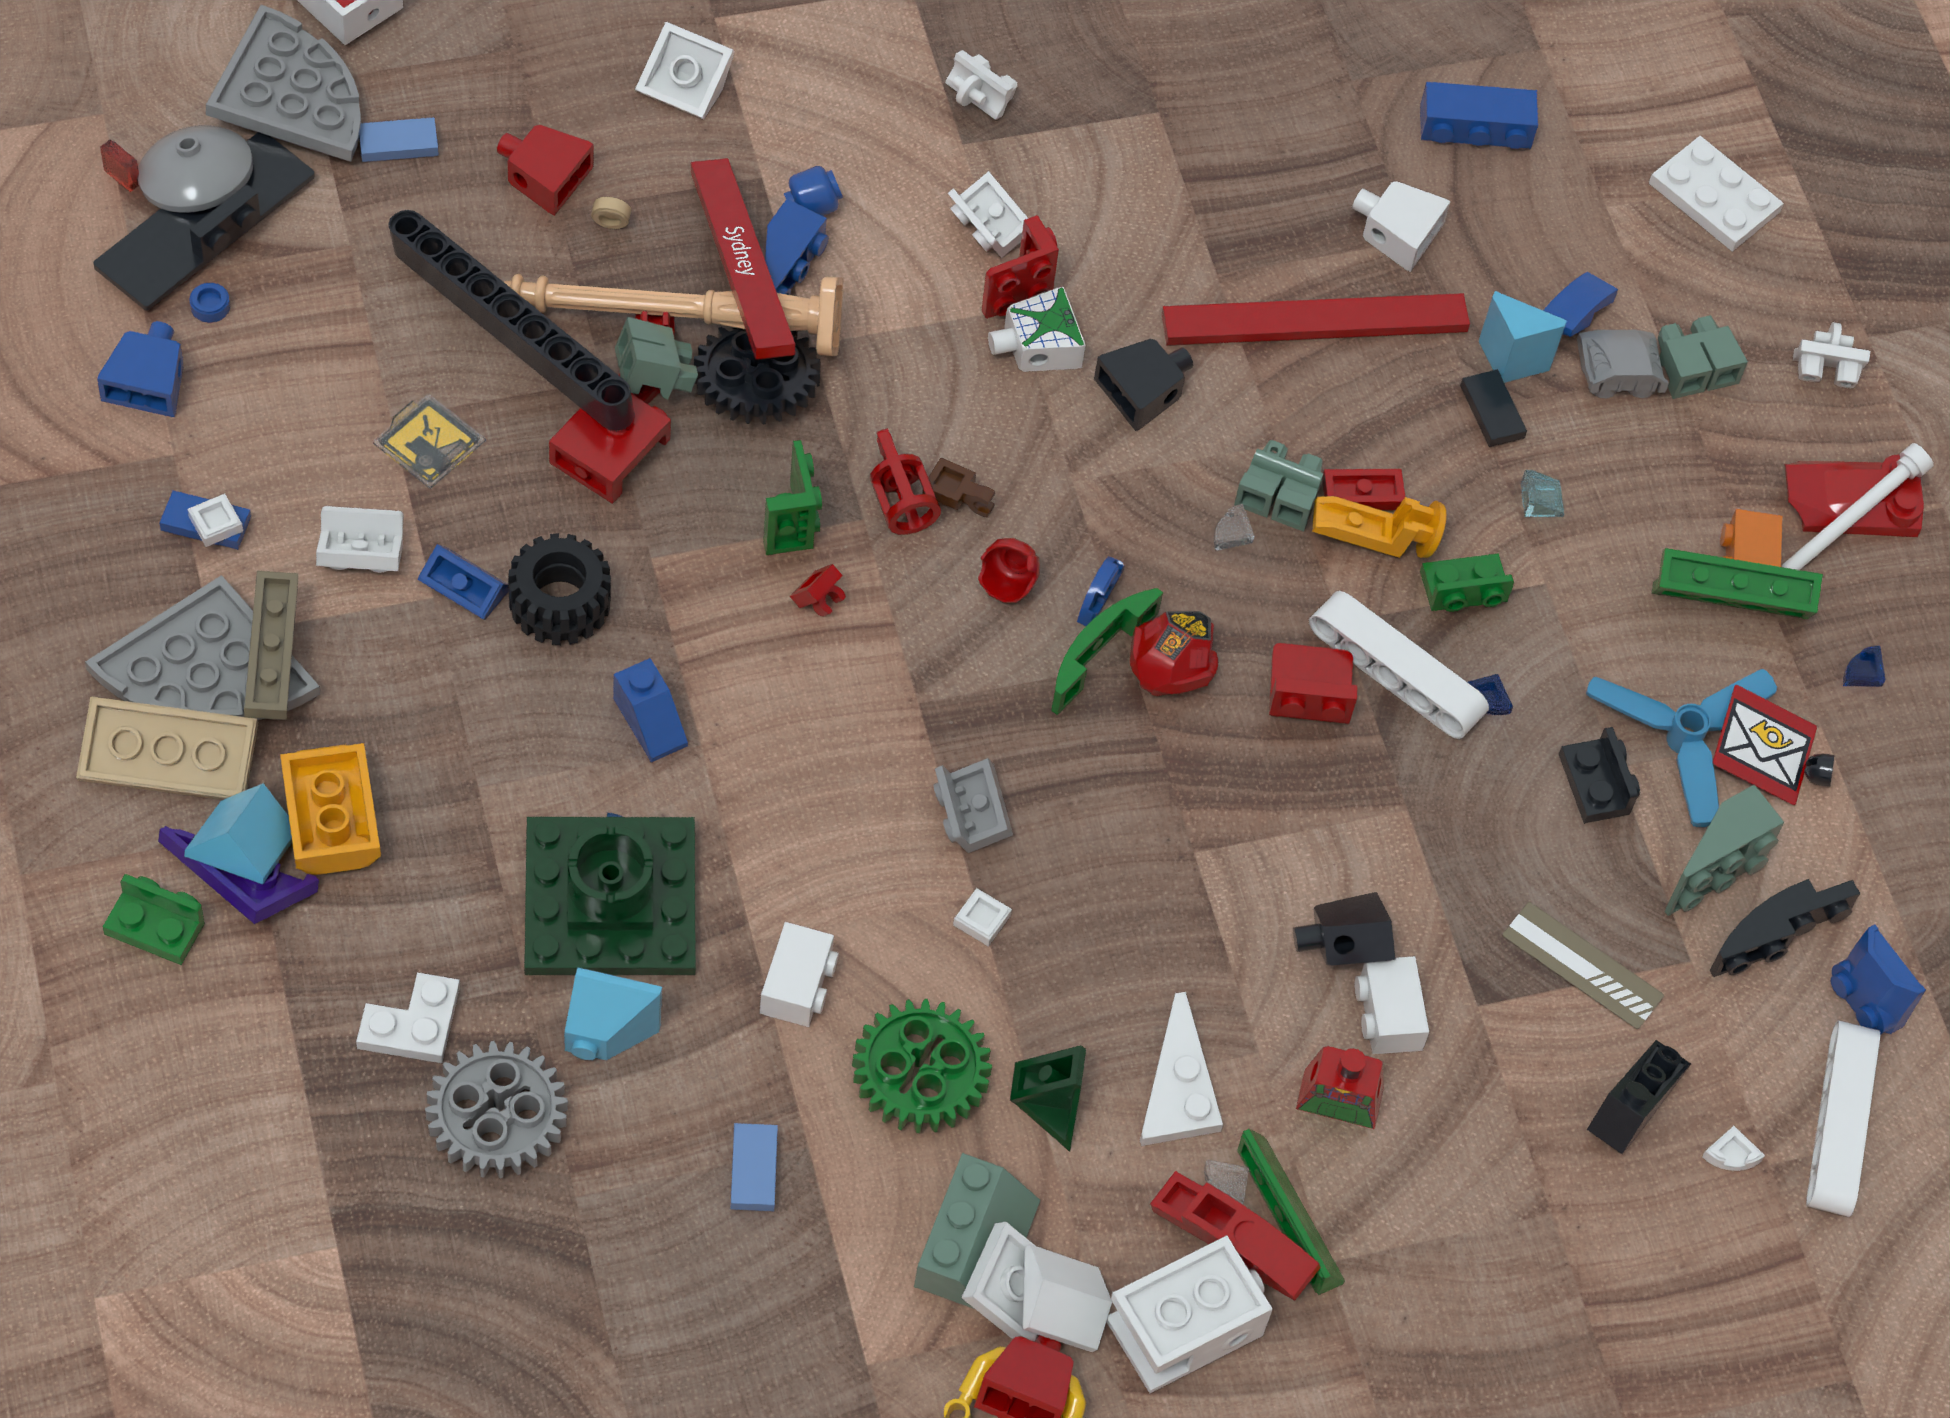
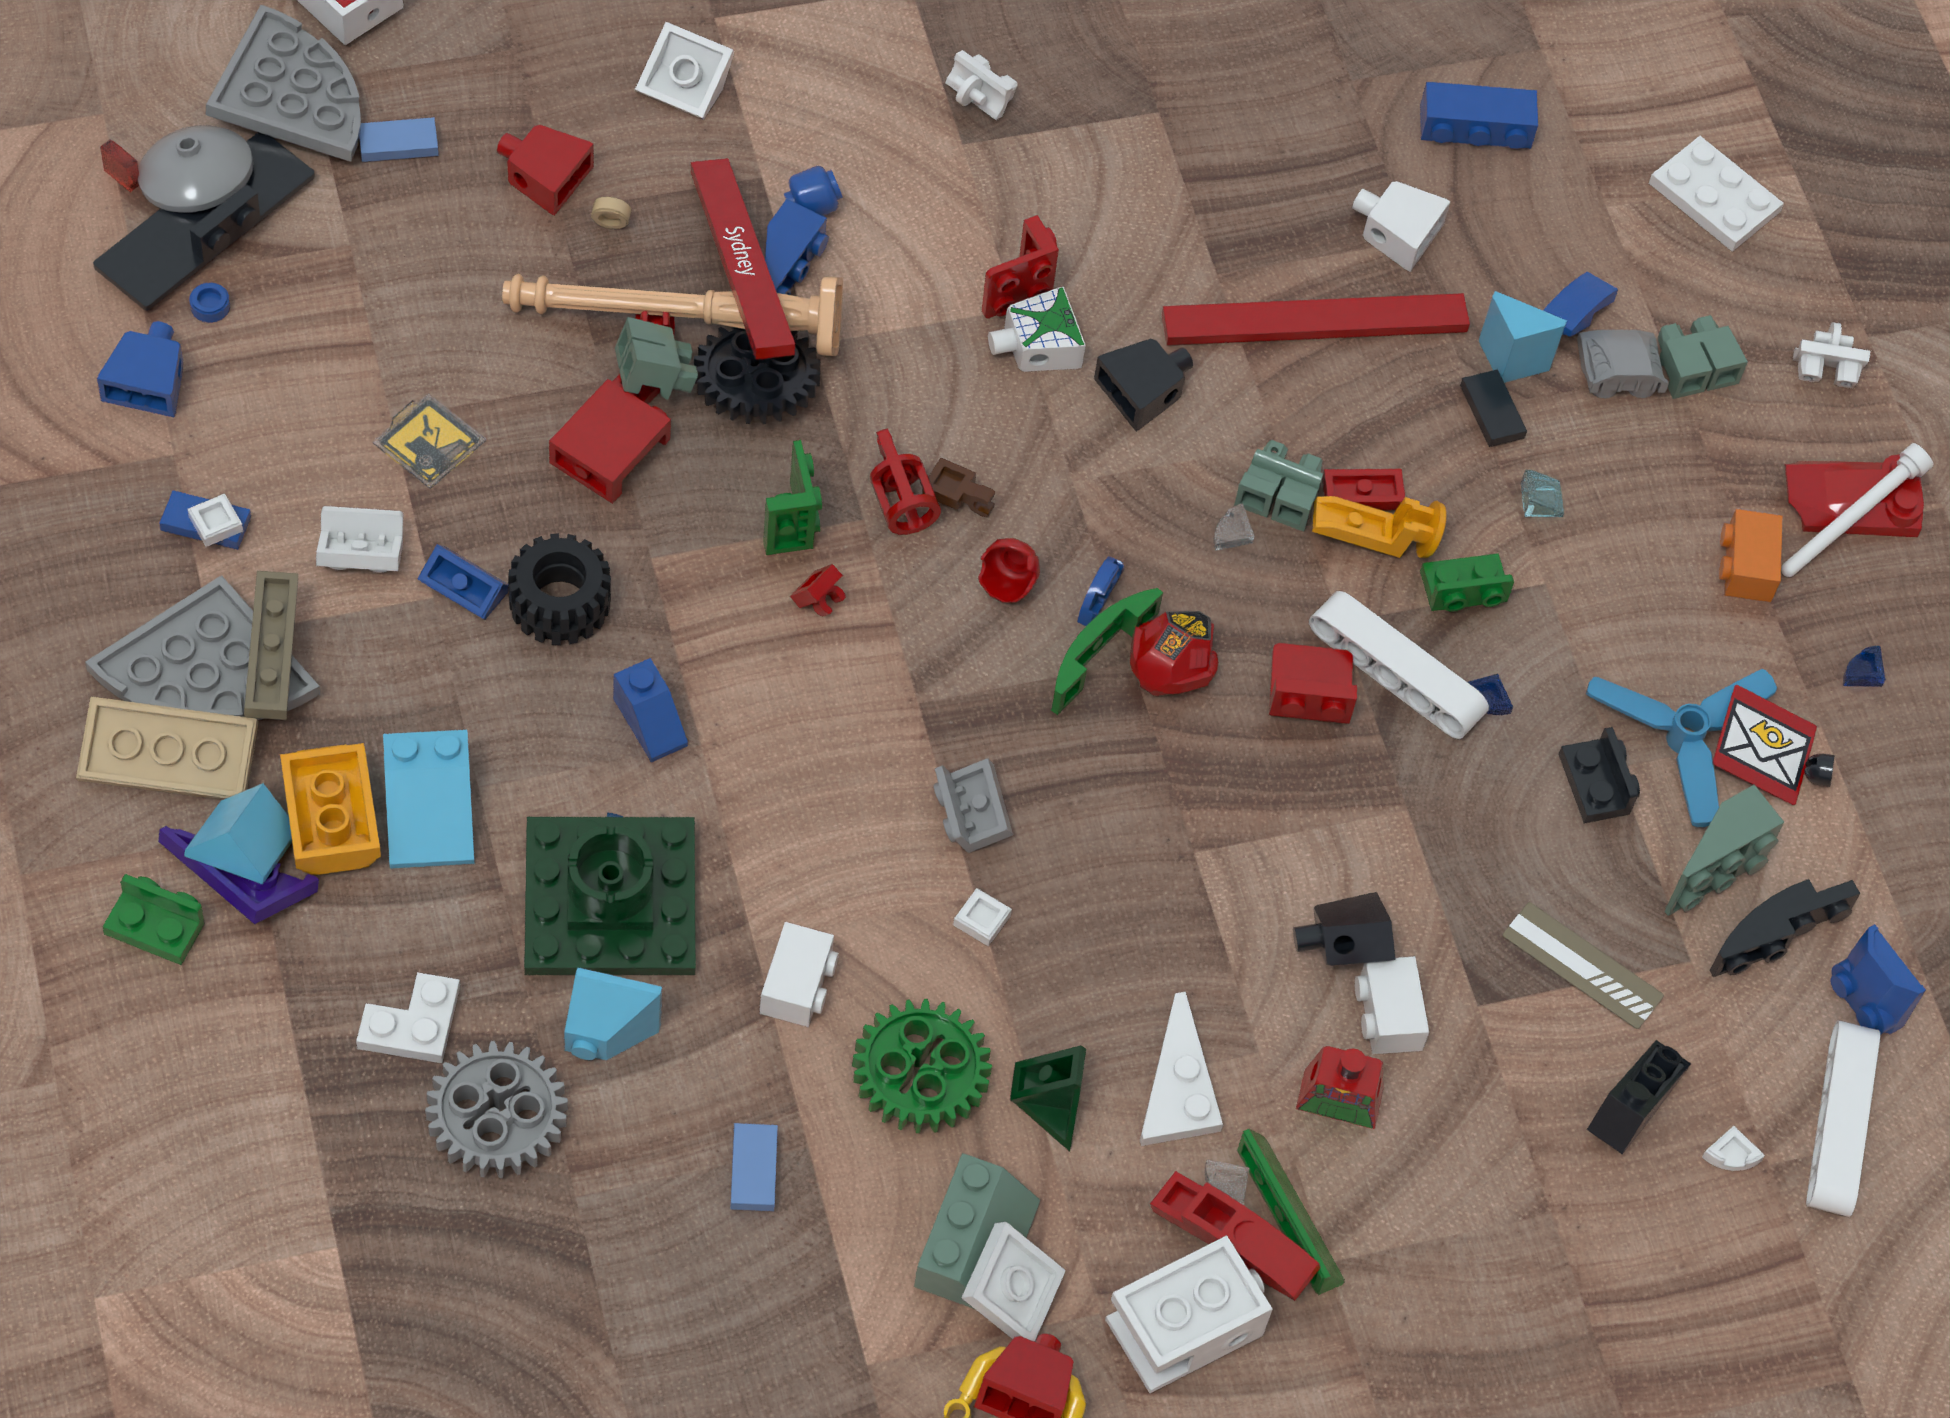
(428, 798): none -> medium azure slope
(512, 320): black beam -> none
(992, 213): white bracket -> none
(1064, 1299): white slope -> none
(1738, 584): green fence -> none

